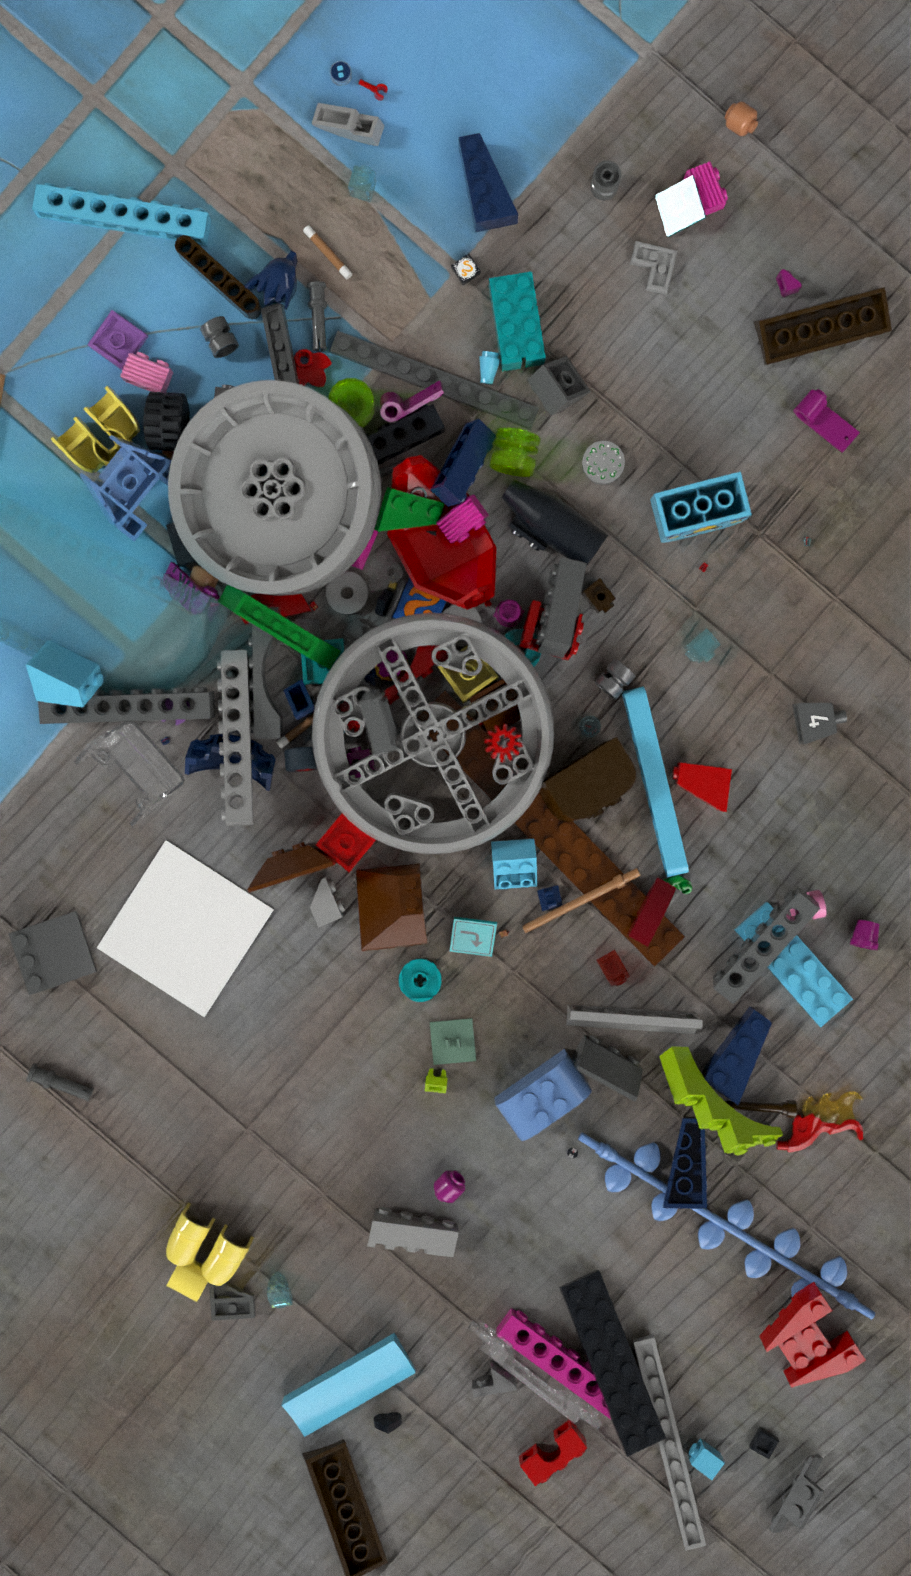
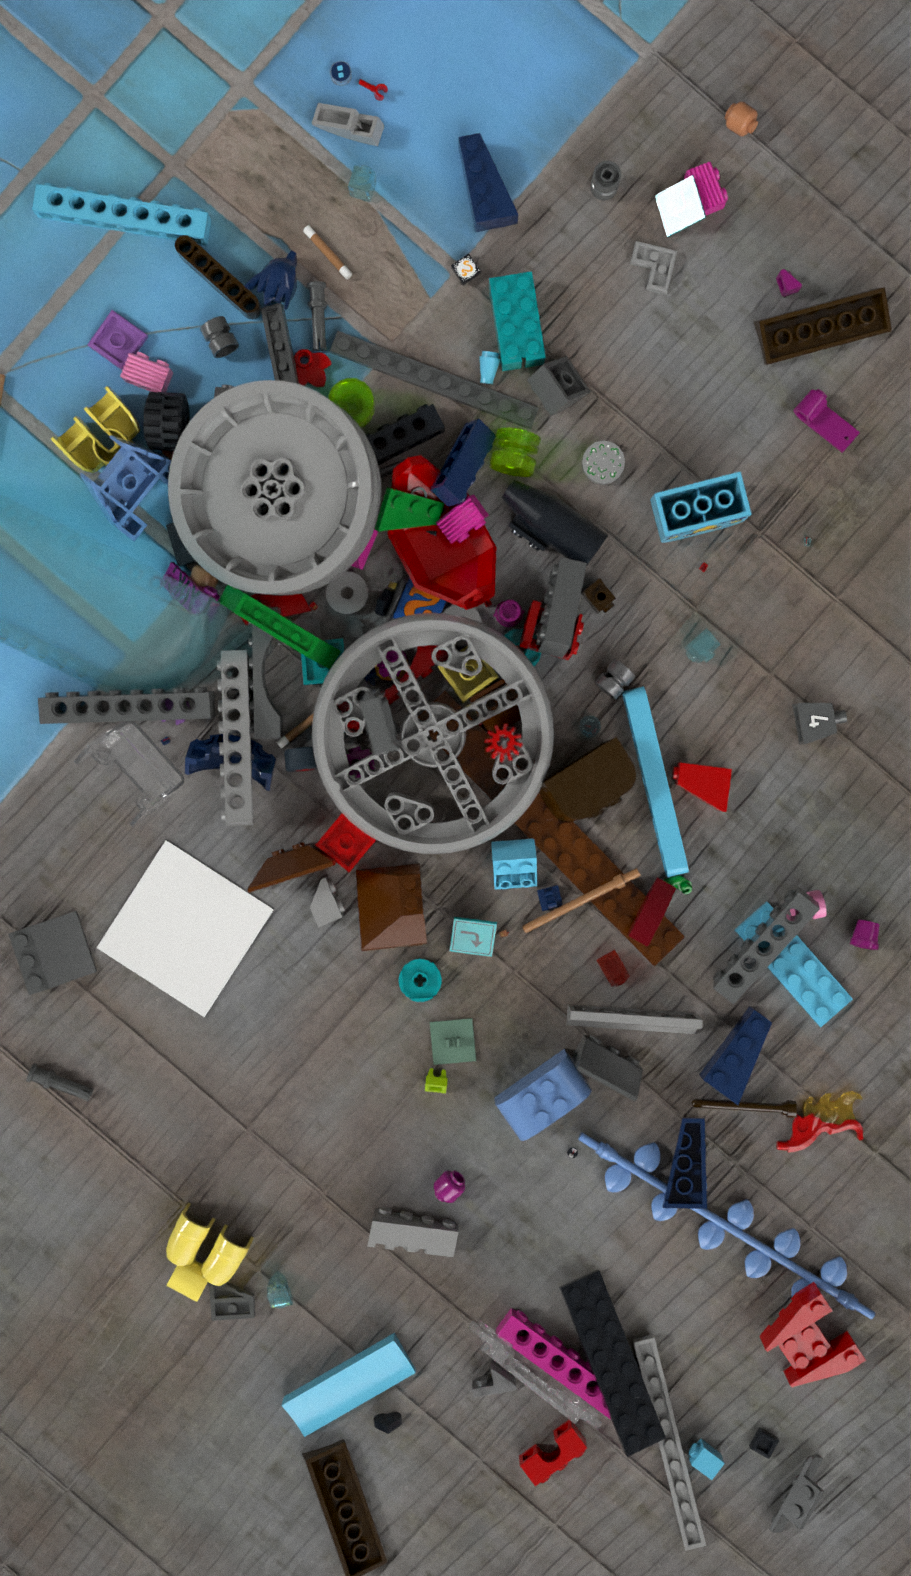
(63, 676): medium azure slope -> none
(300, 699): dark blue slope -> none
(393, 408): magenta door -> none
(711, 1111): lime arch -> none

